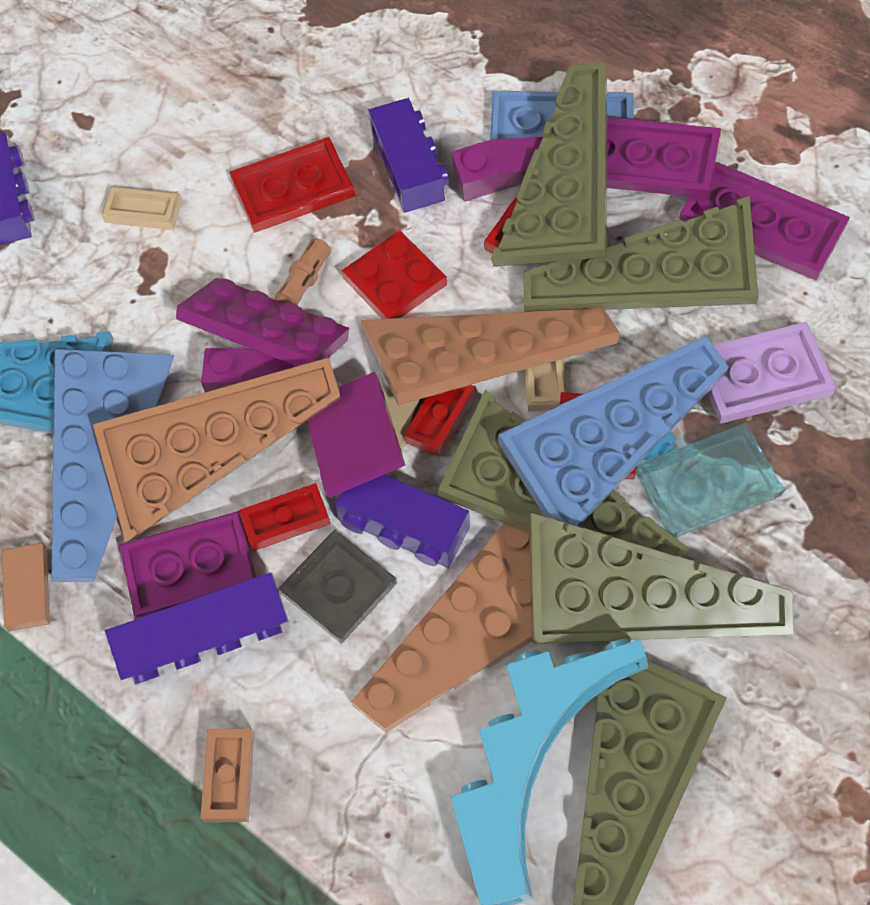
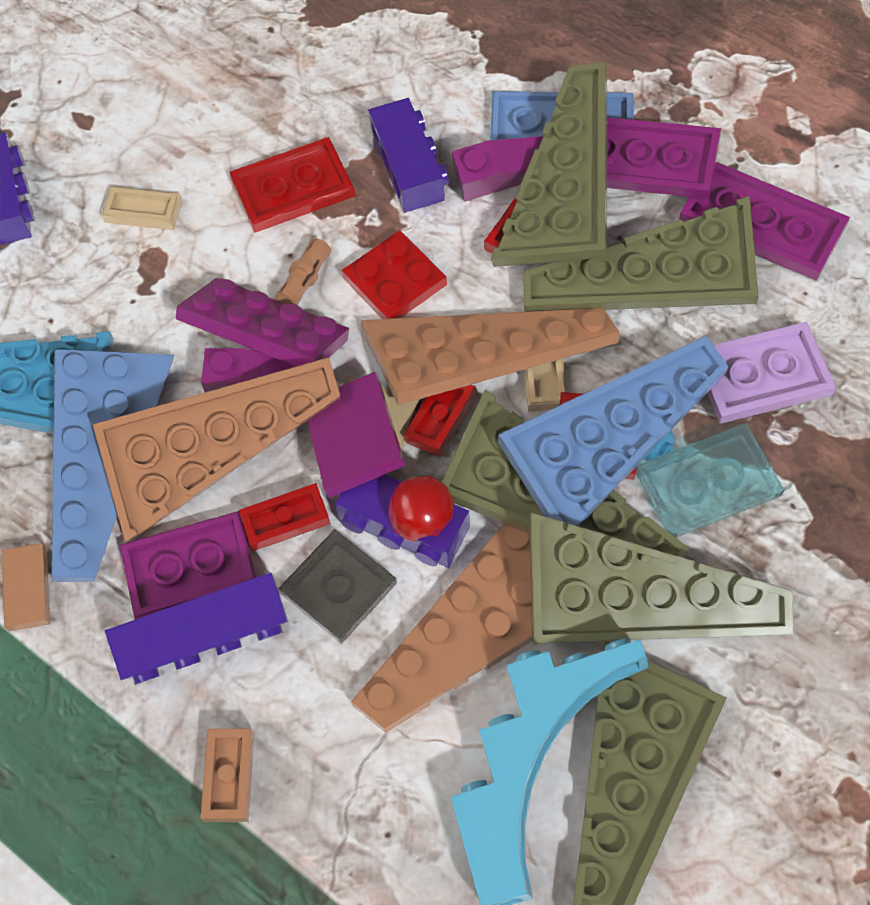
(420, 507): none -> red hair

